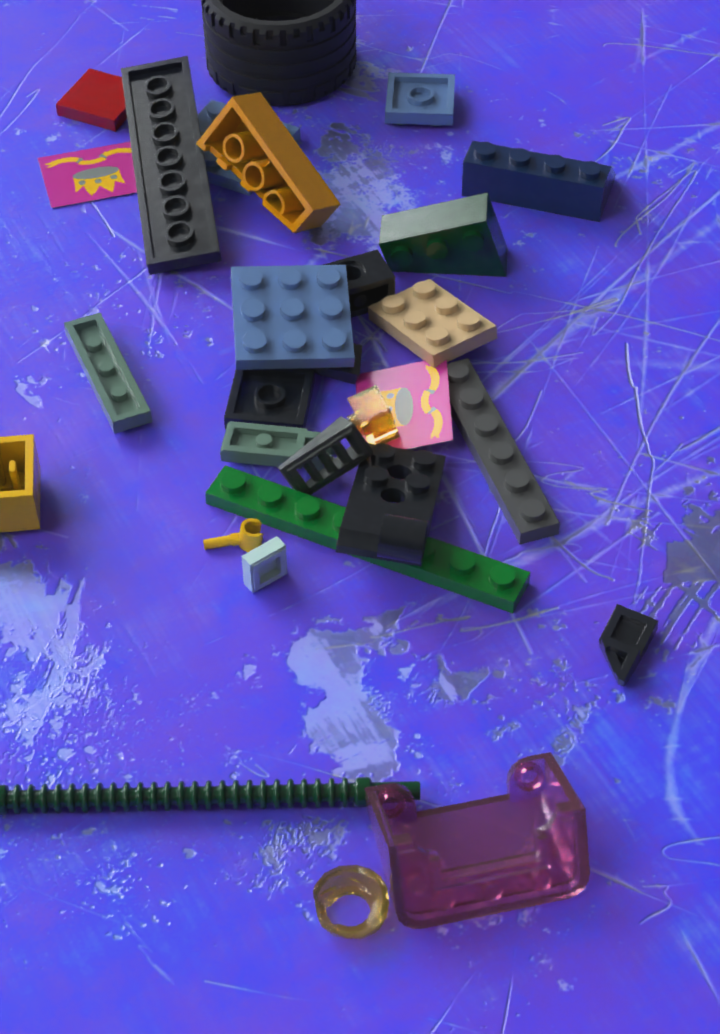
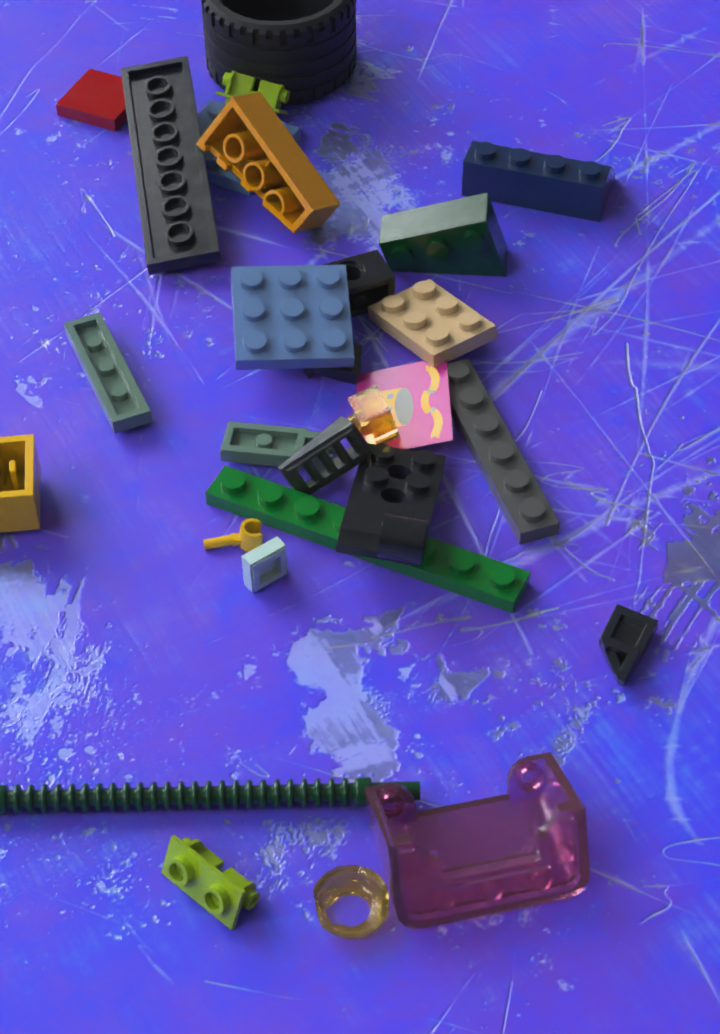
(88, 174): dark pink sticker -> none
(198, 874): none -> lime hinge
(242, 84): none -> lime hinge
(271, 397): black tile -> none
(420, 99): medium blue plate -> none

